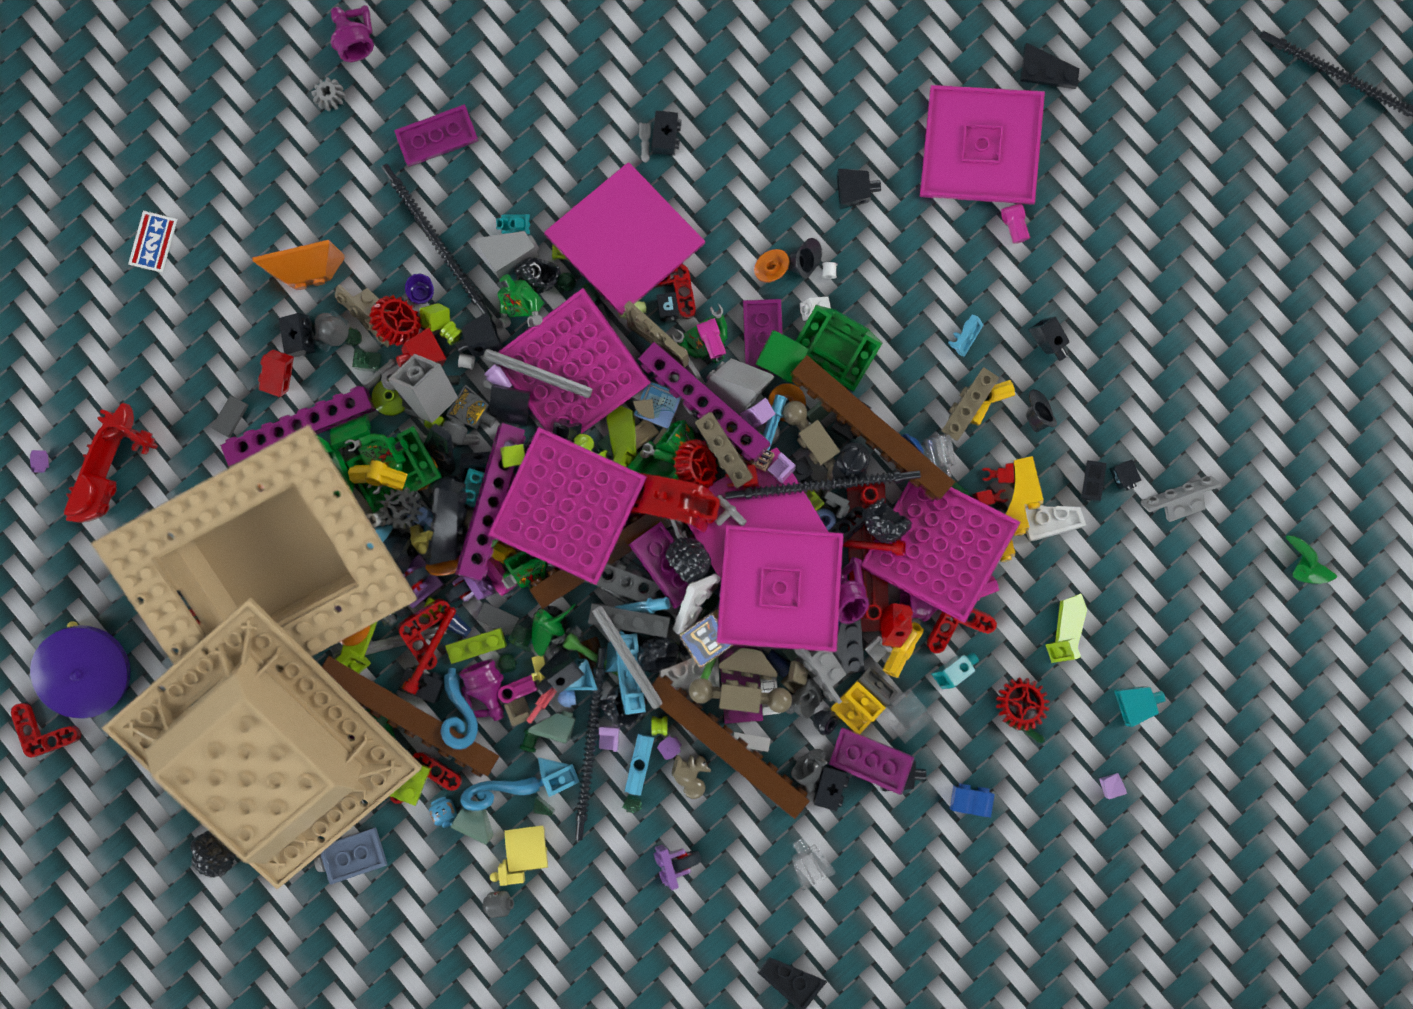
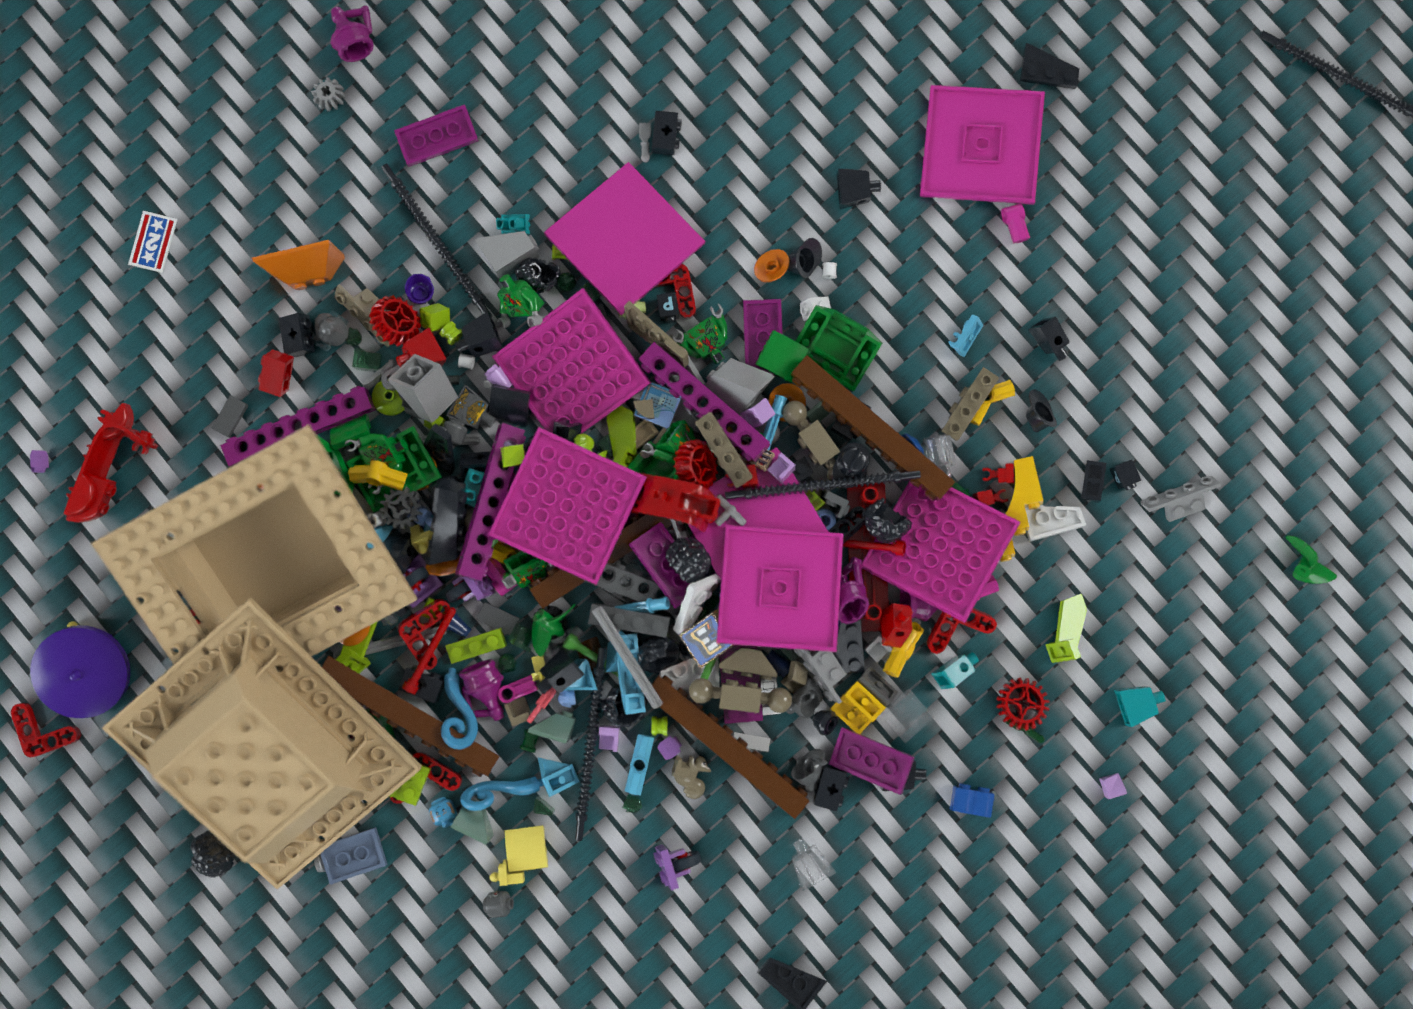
(537, 373): light grey axle -> none
(710, 335): dark pink piece -> none

